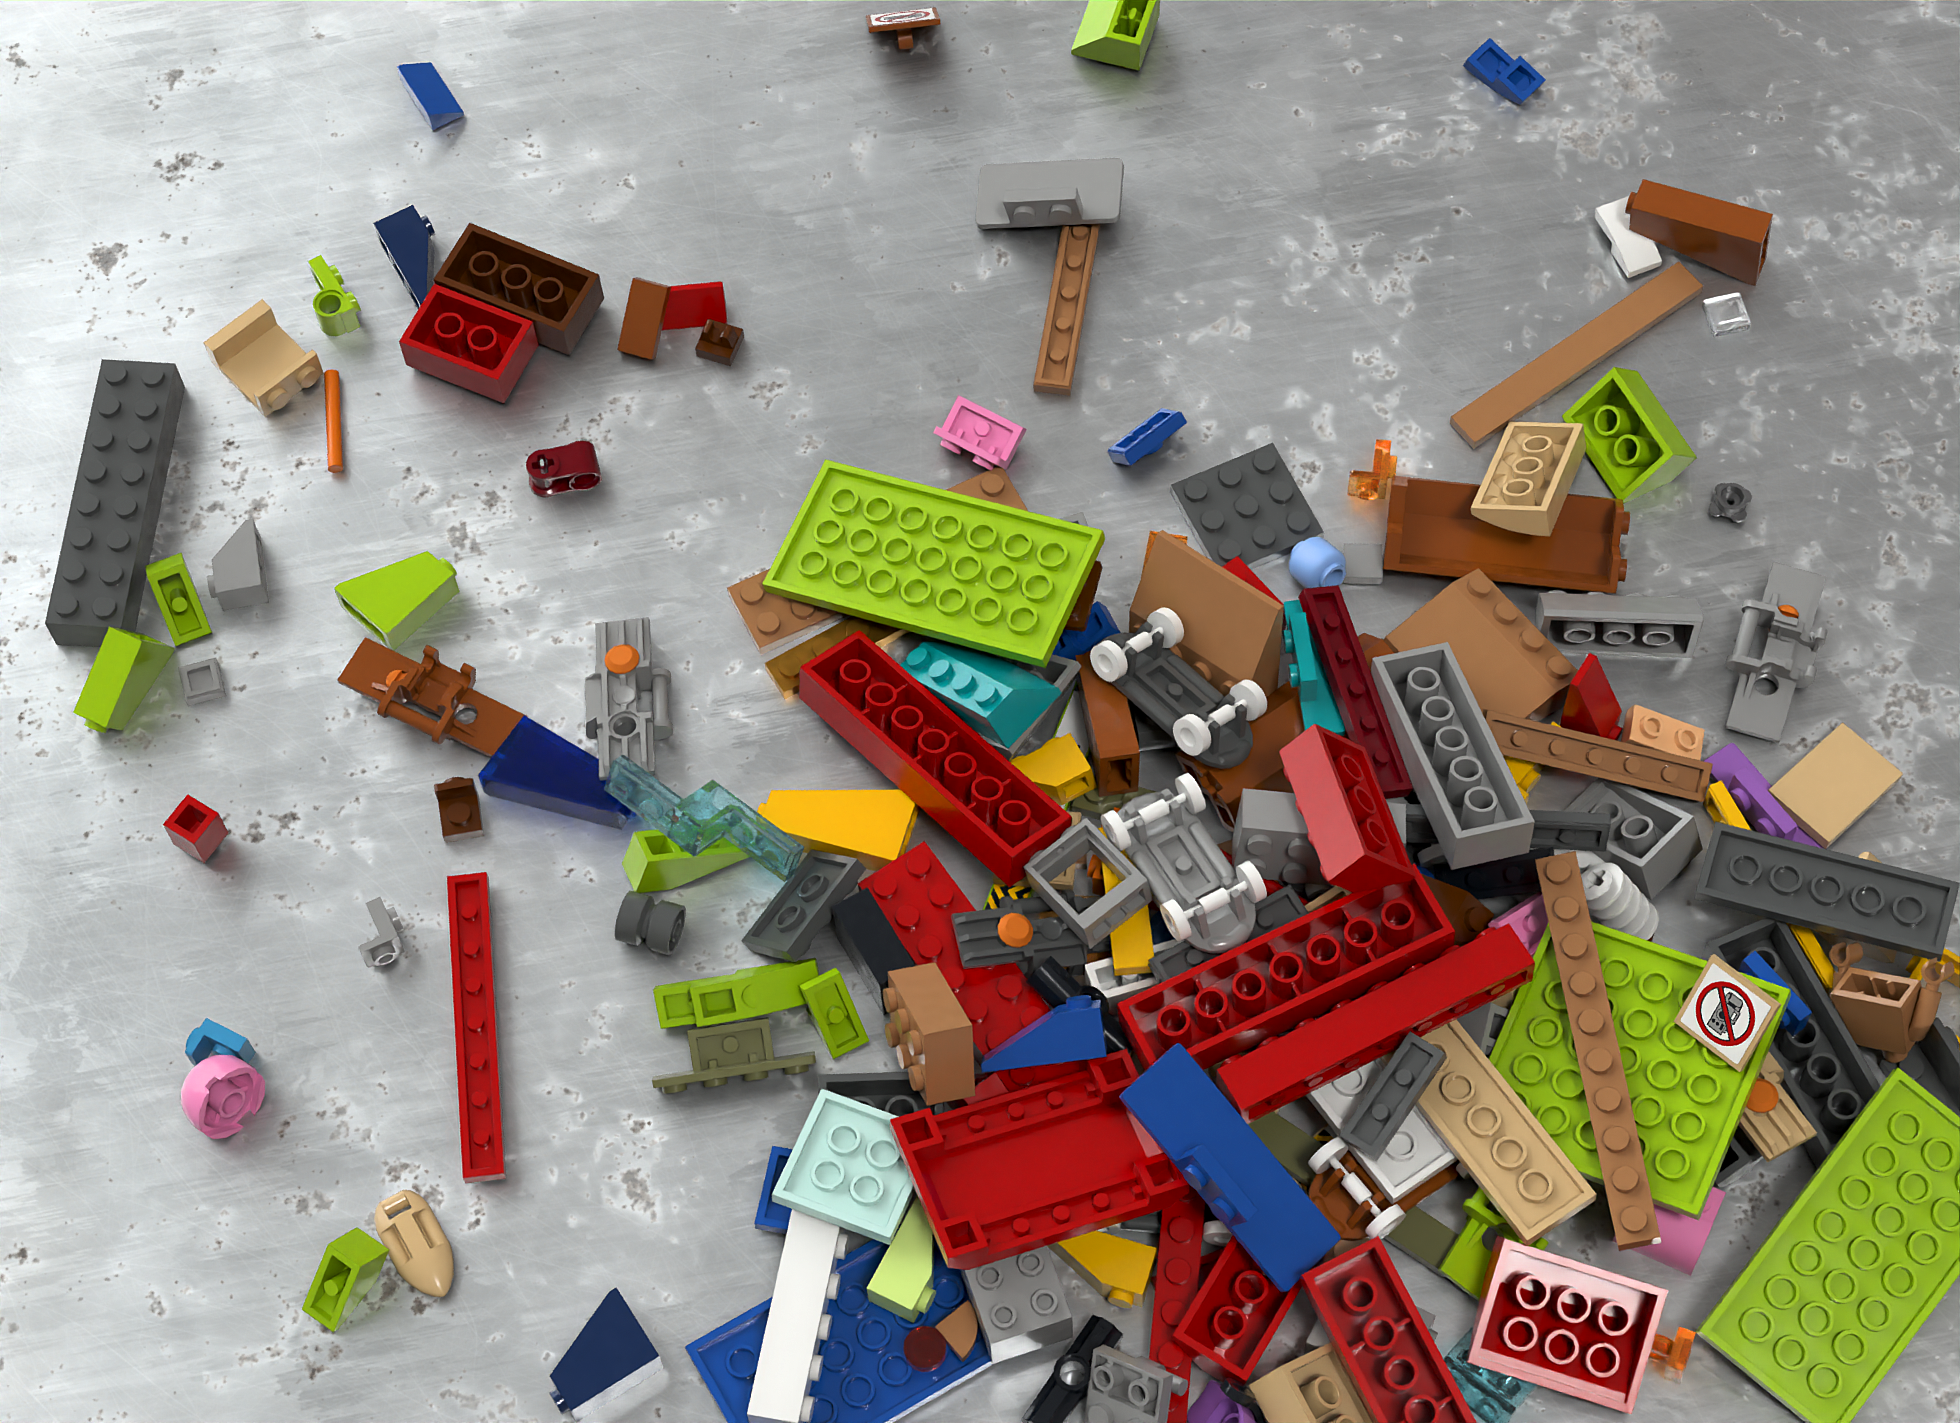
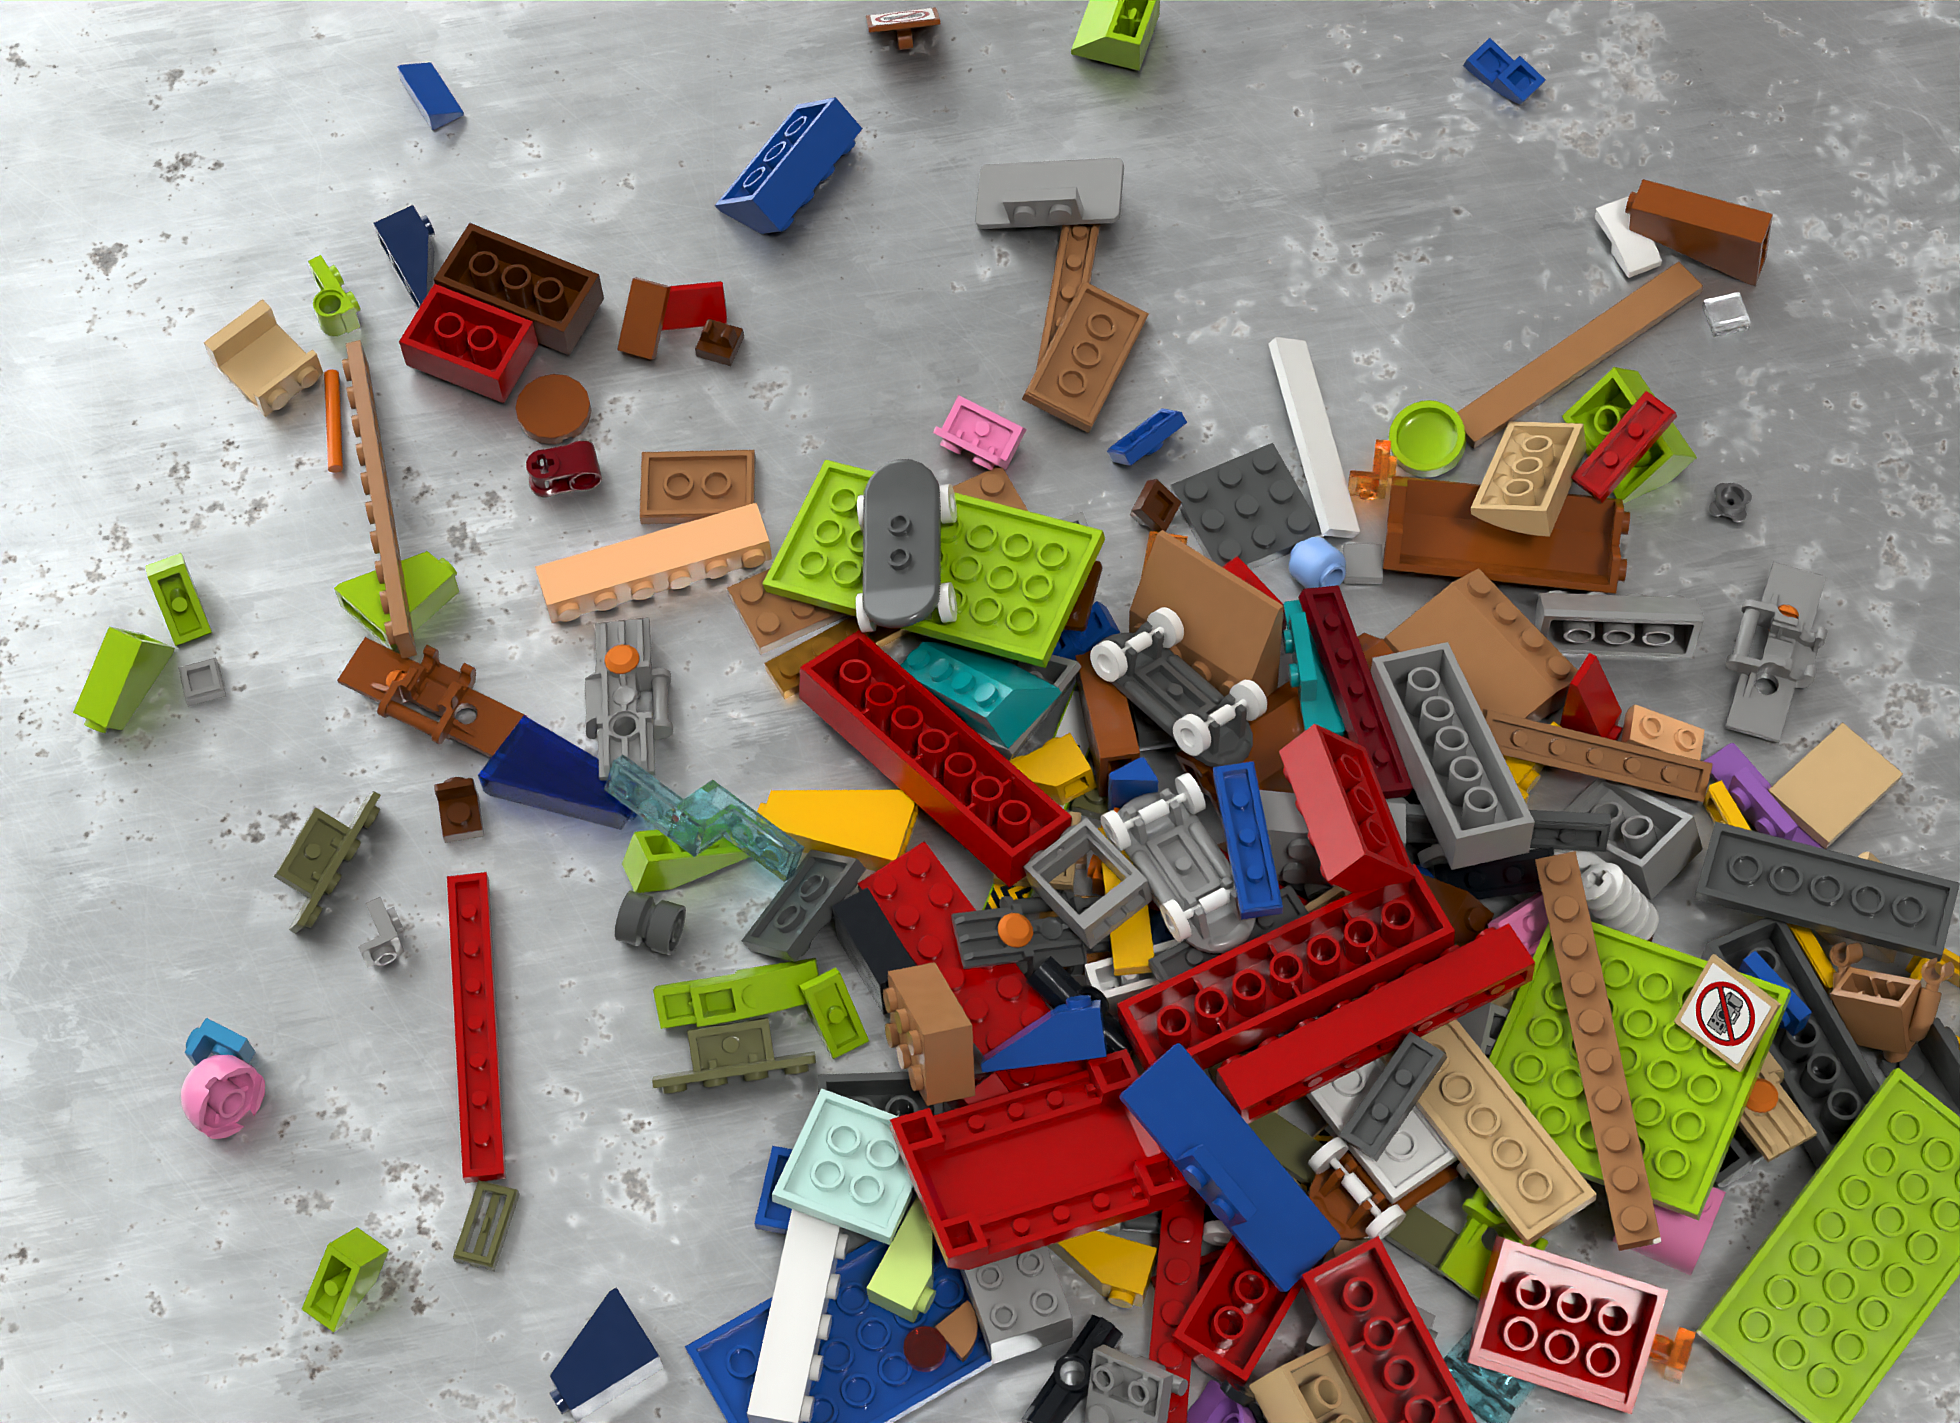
(115, 501): dark grey brick -> none
(195, 828): red brick -> none
(239, 570): light grey slope -> none
(317, 854): none -> olive bracket
(379, 509): none -> medium nougat plate
(416, 1243): tan piece -> none
(476, 1258): none -> olive tile
(553, 409): none -> dark orange tile
(654, 563): none -> light nougat brick
(694, 484): none -> medium nougat tile
(790, 166): none -> blue slope
(903, 547): none -> dark grey piece
(1085, 356): none -> medium nougat tile
(1130, 782): none -> blue slope
(1155, 506): none -> reddish brown tile
(1247, 840): none -> blue tile
(1314, 438): none -> white tile
(1427, 438): none -> lime piece
(1624, 446): none -> red tile

